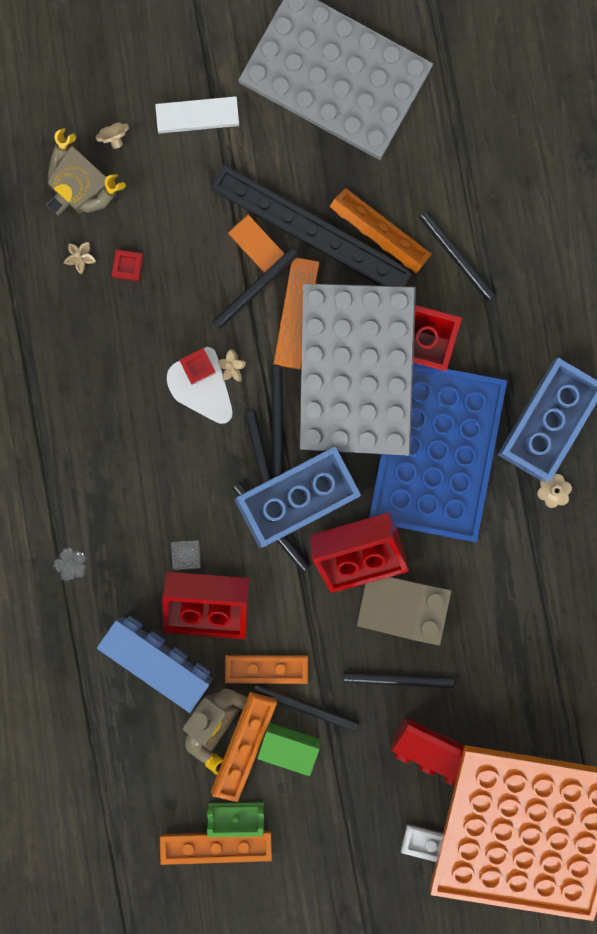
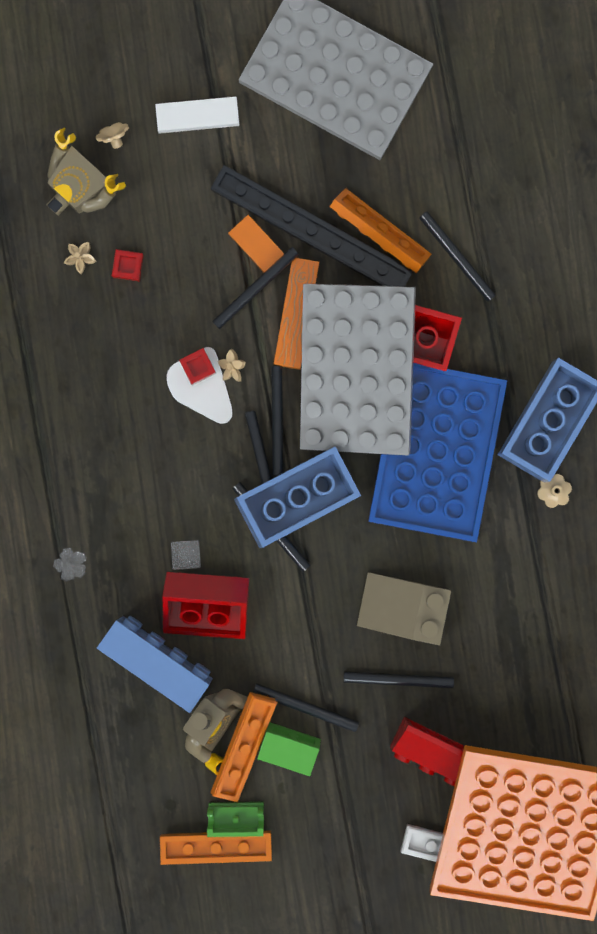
(266, 669): orange tile -> none
(359, 553): red slope -> none

